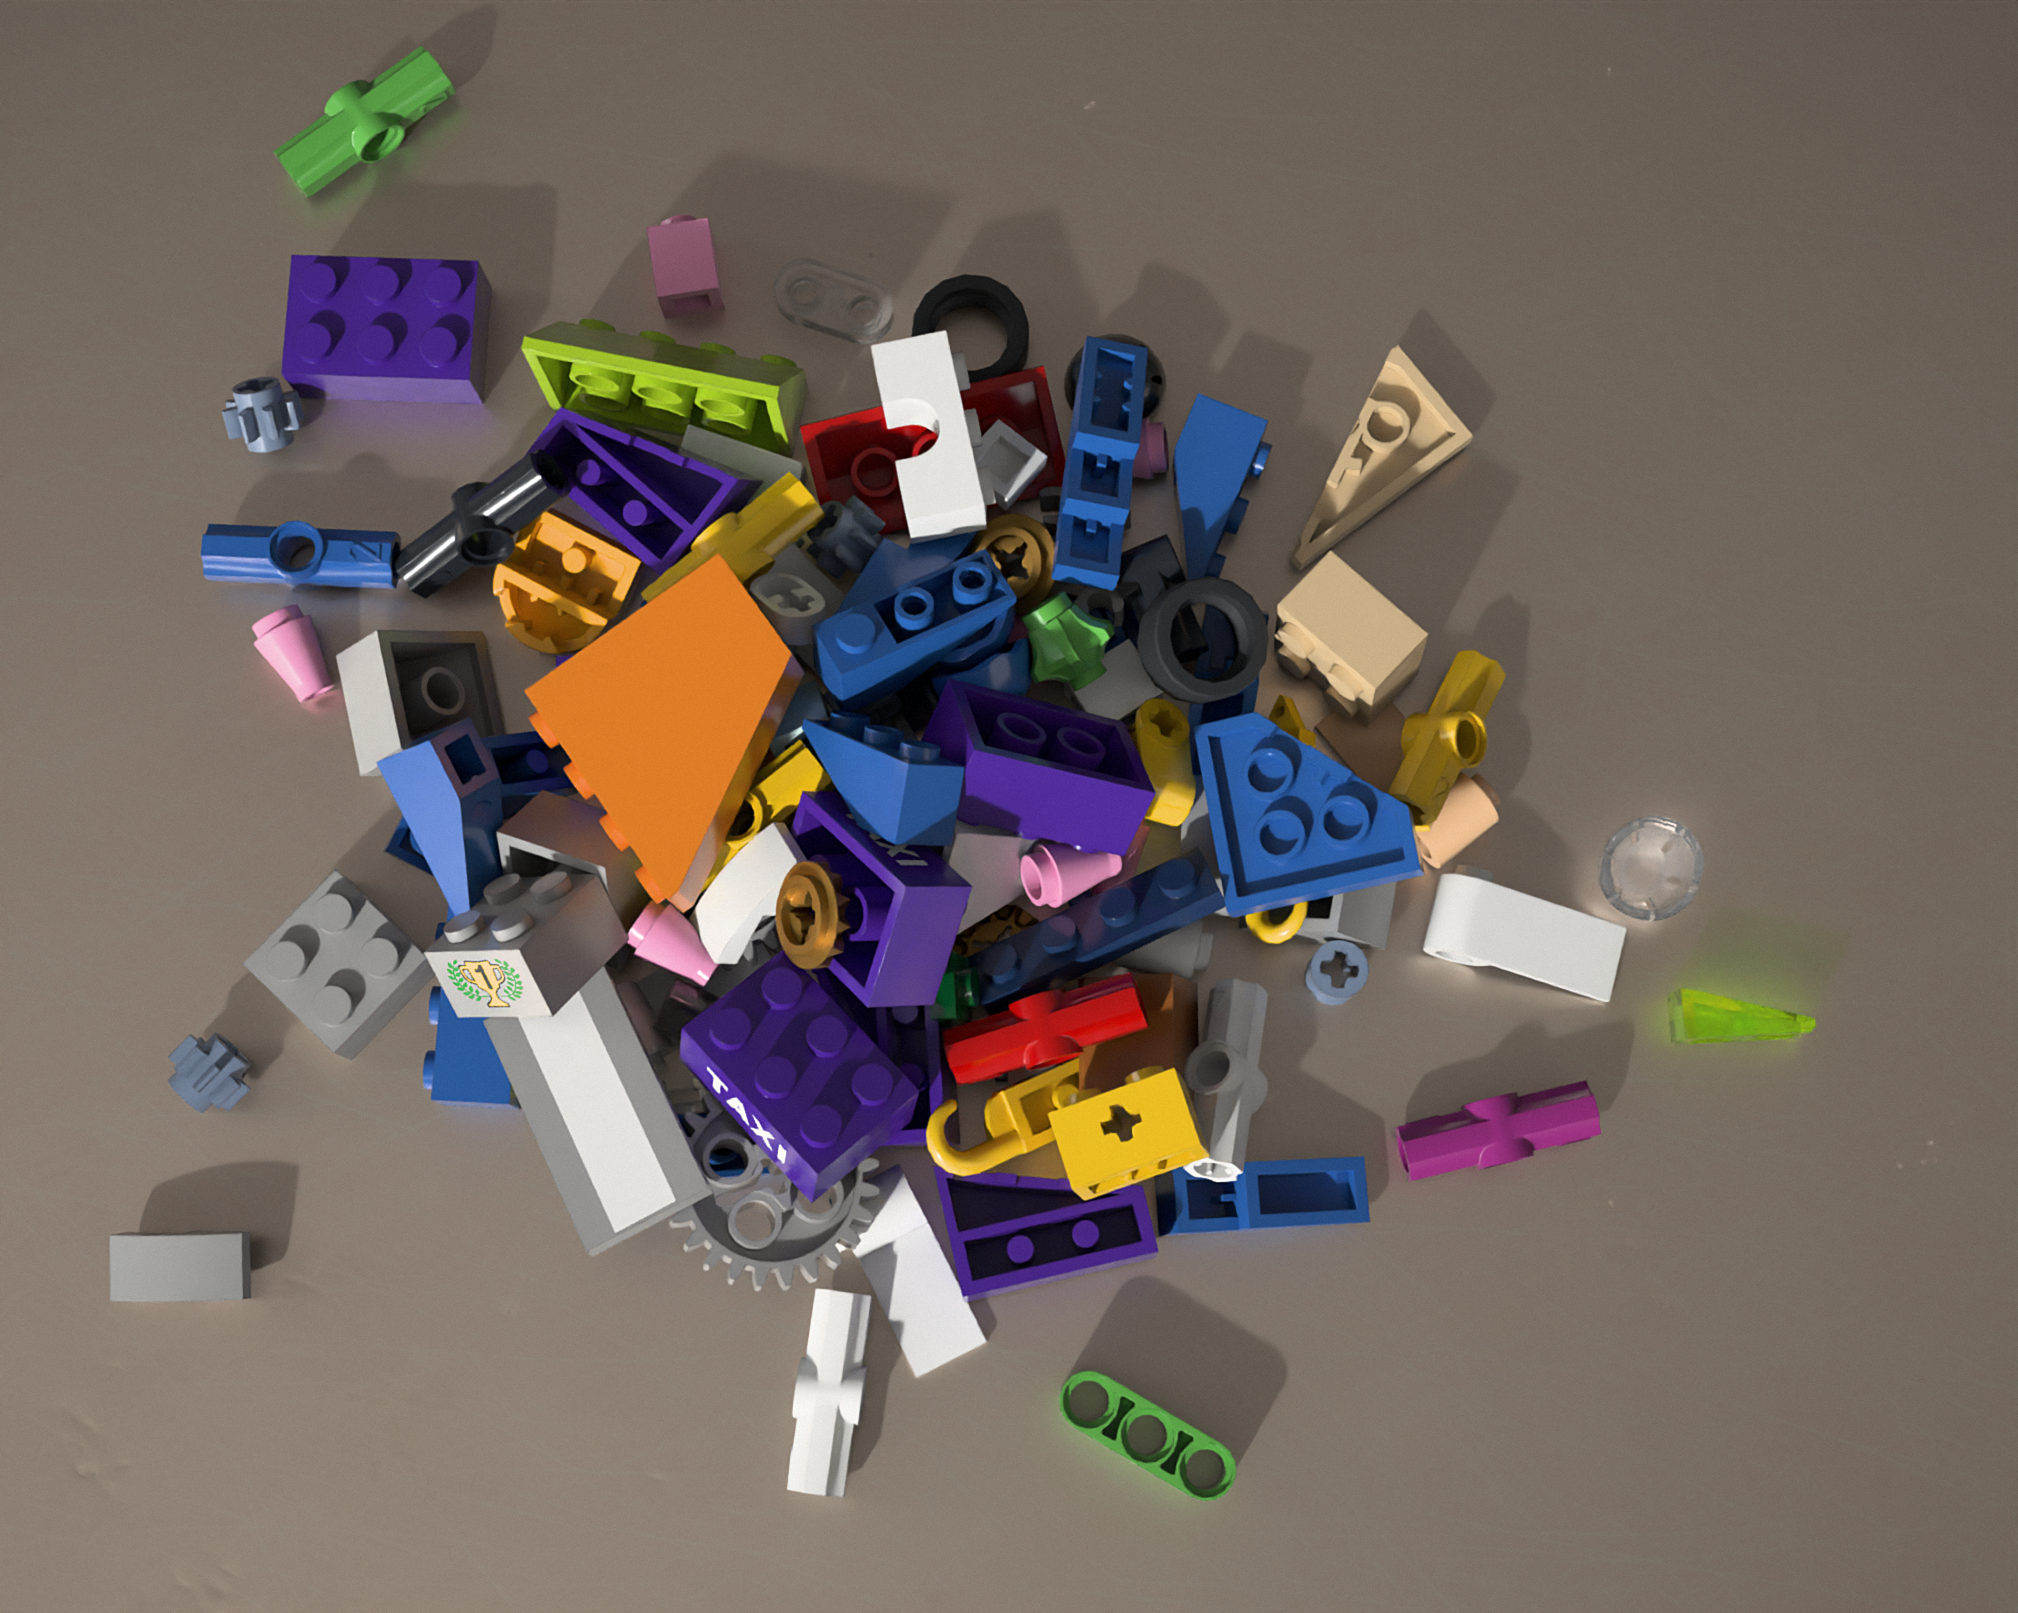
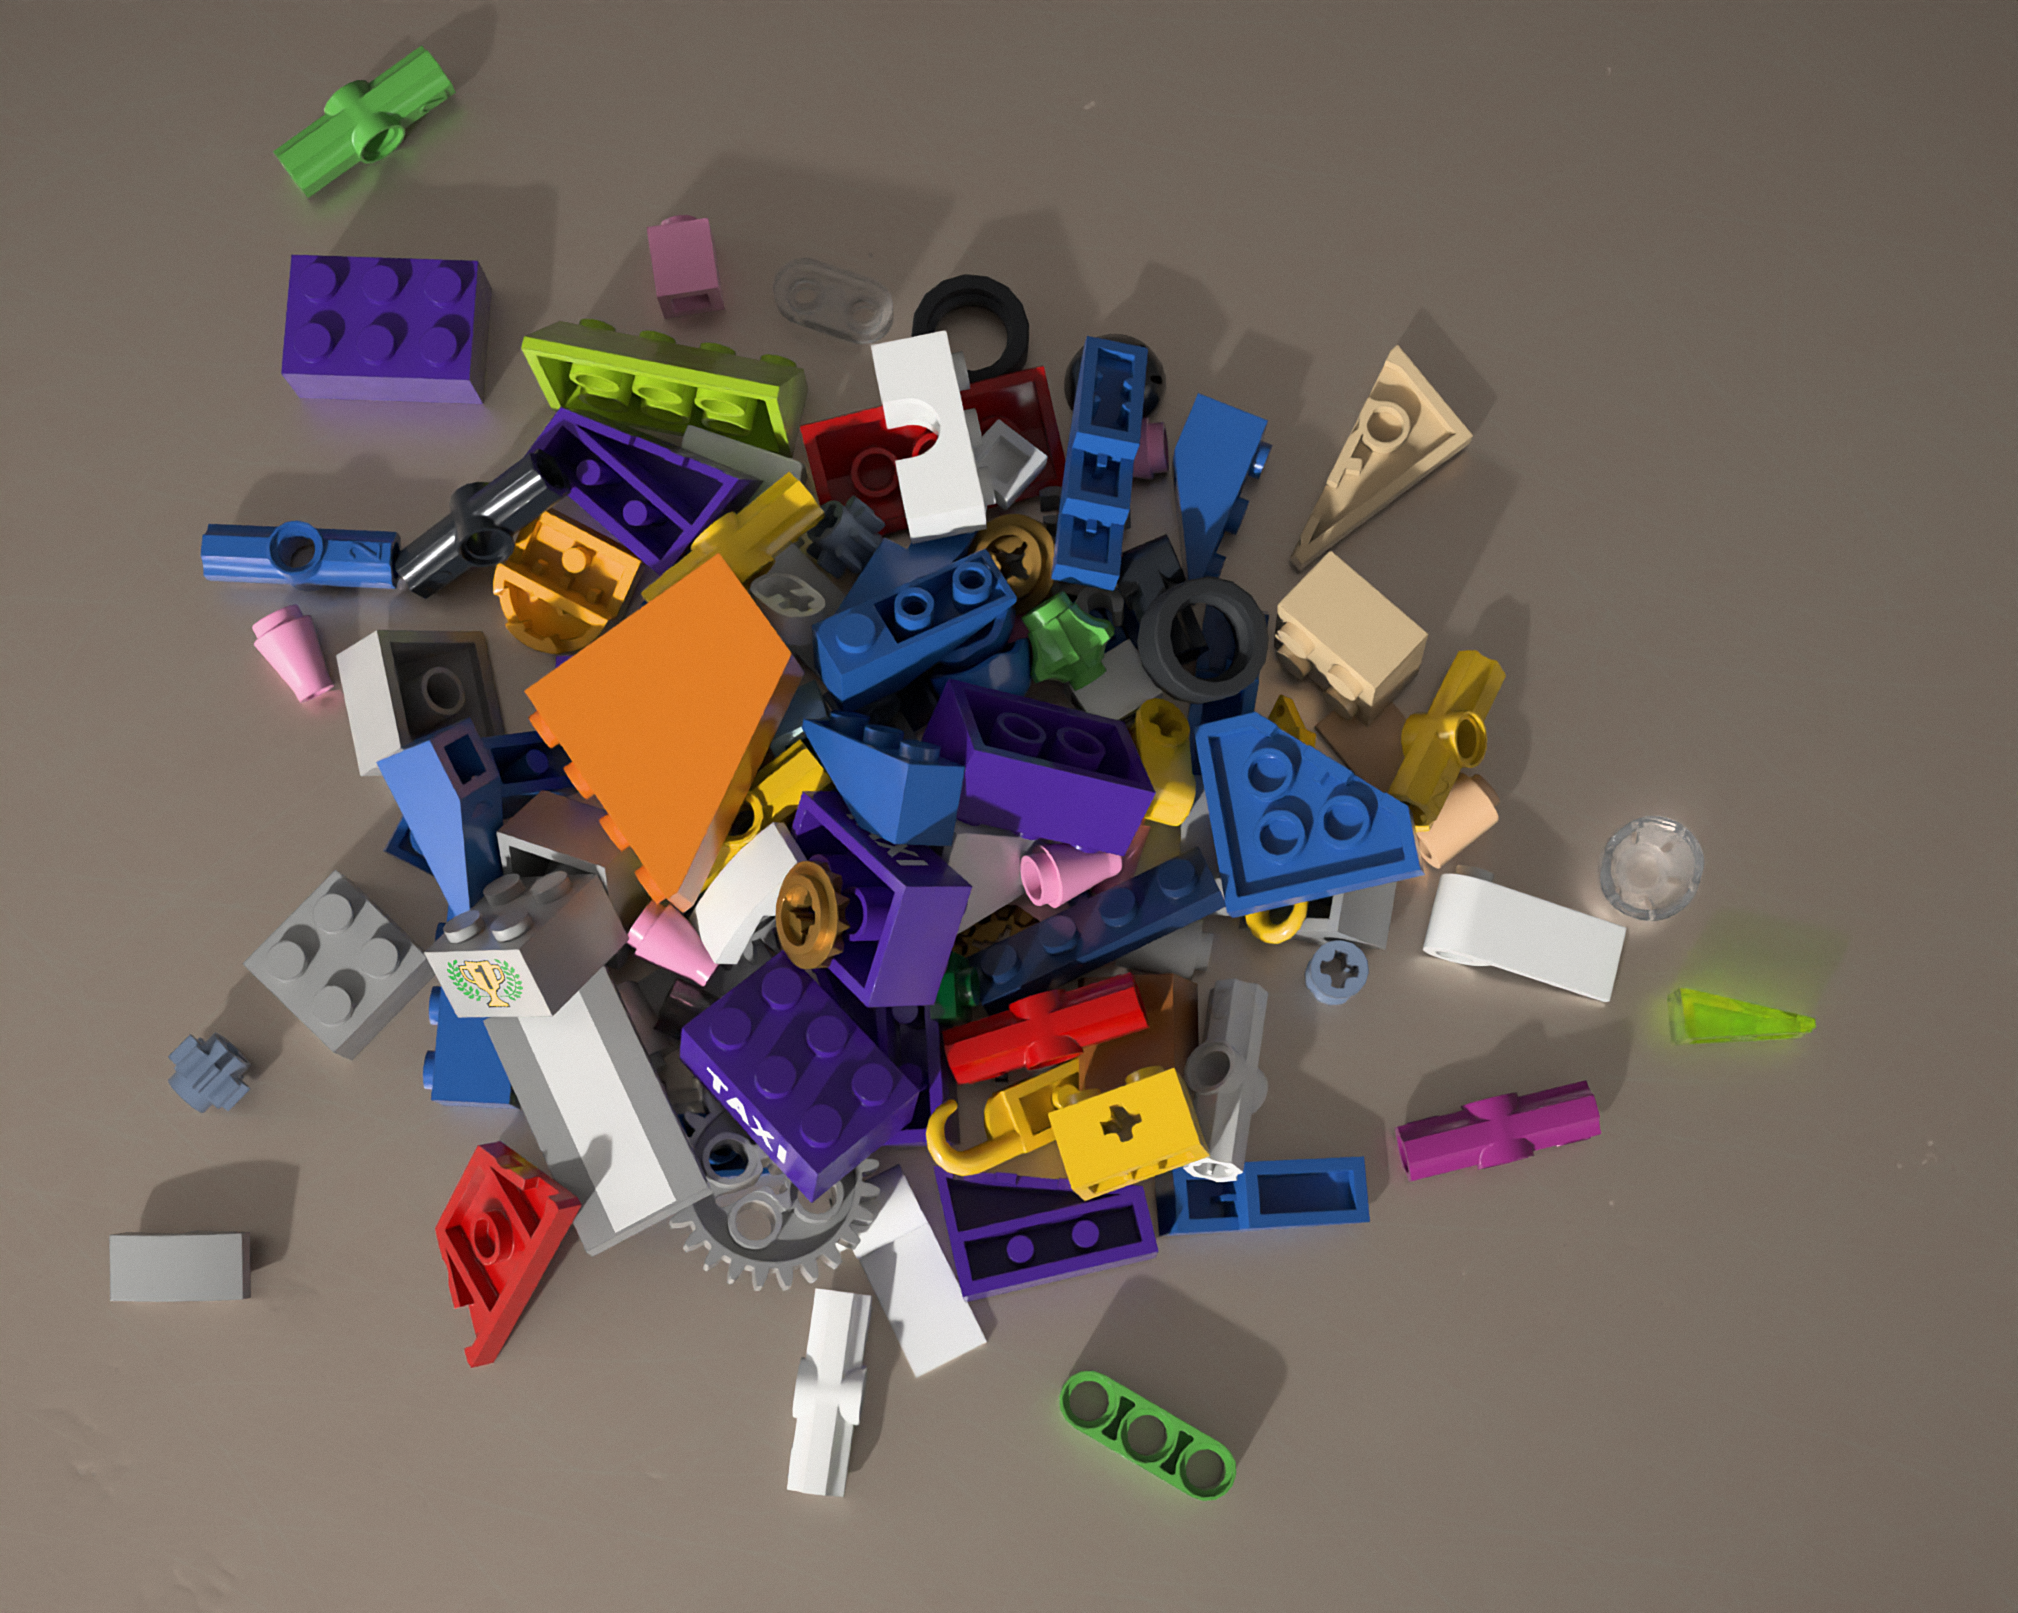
(263, 414): sand blue gear -> none
(500, 1240): none -> red wing

